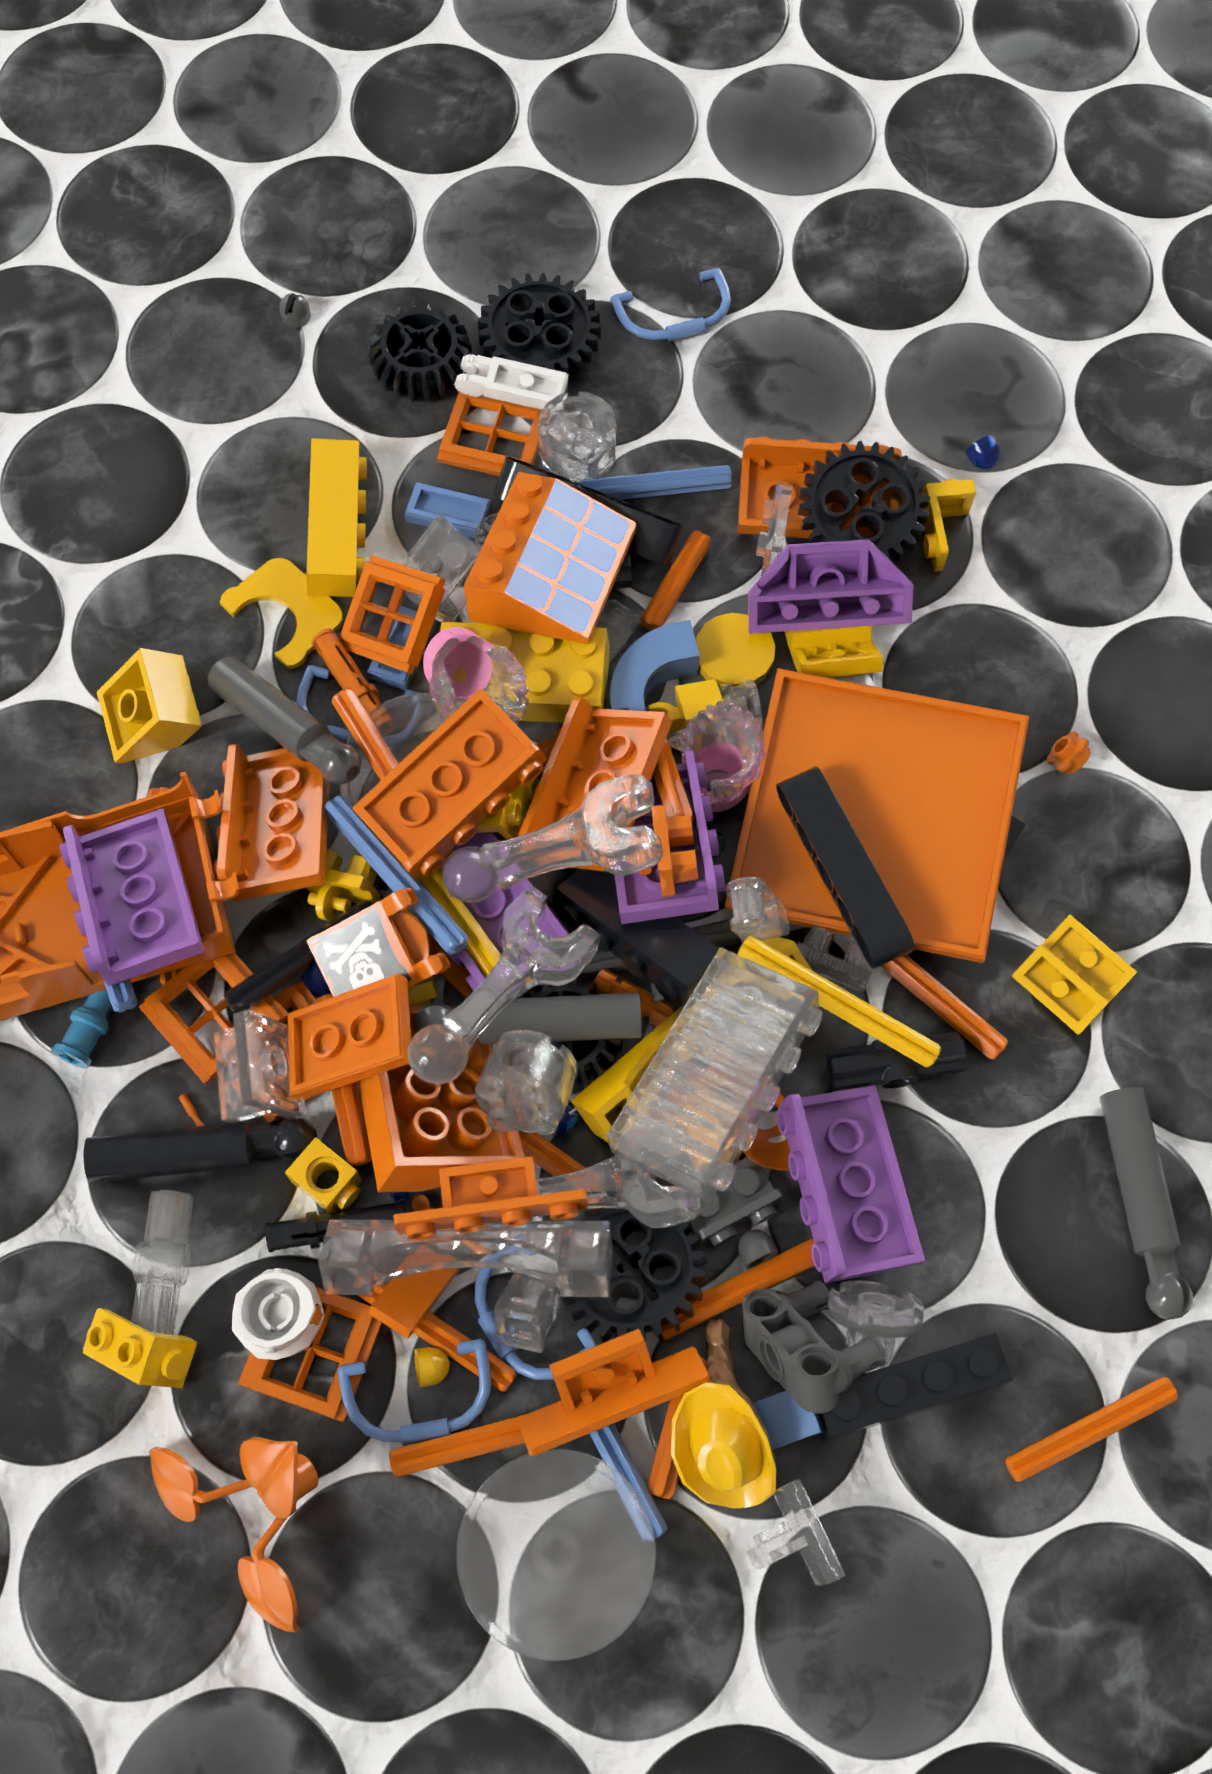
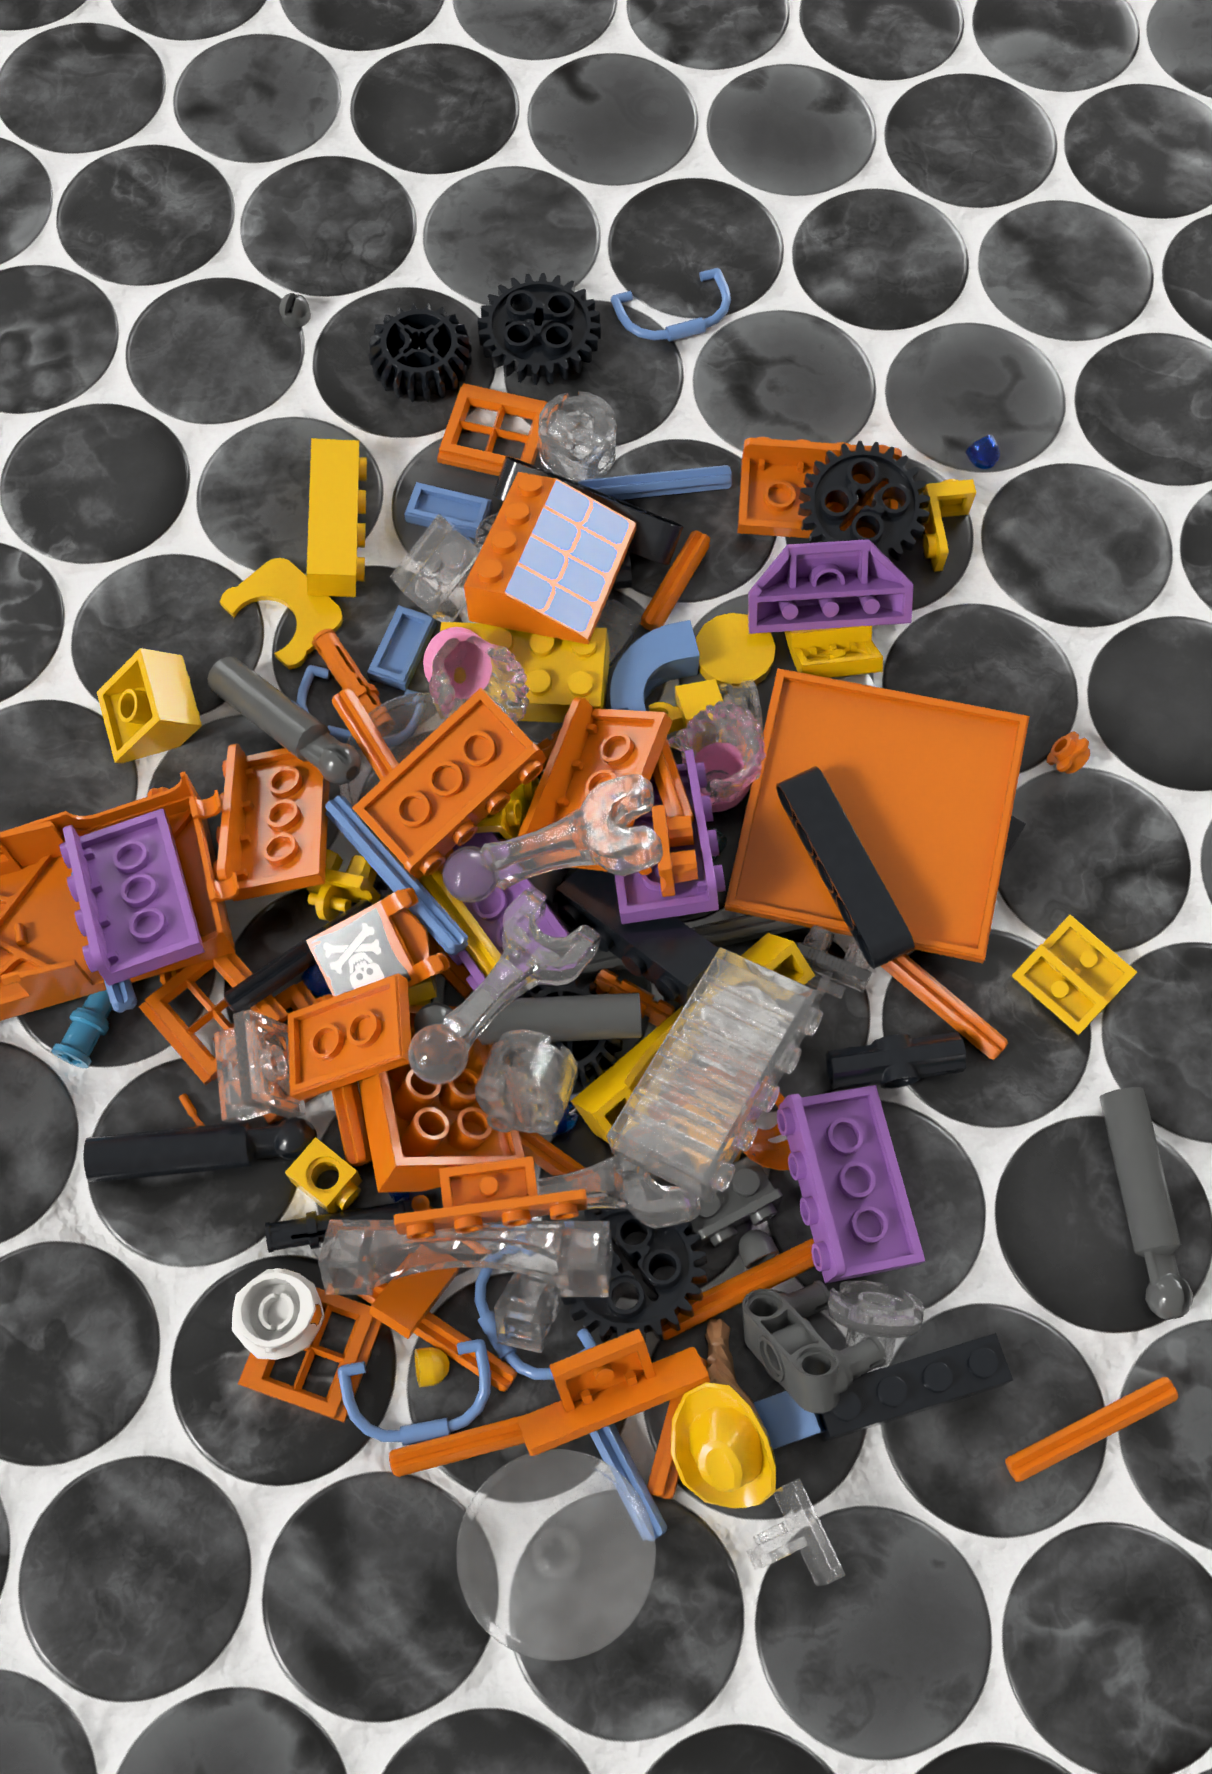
(137, 1353): yellow bracket -> none
(162, 1261): clear piece -> none
(280, 1481): orange plant -> none
(403, 580): orange piece -> none
(510, 381): white hinge -> none
(756, 910): clear piece -> none
(776, 515): clear wing -> none
(846, 1004): yellow axle -> none

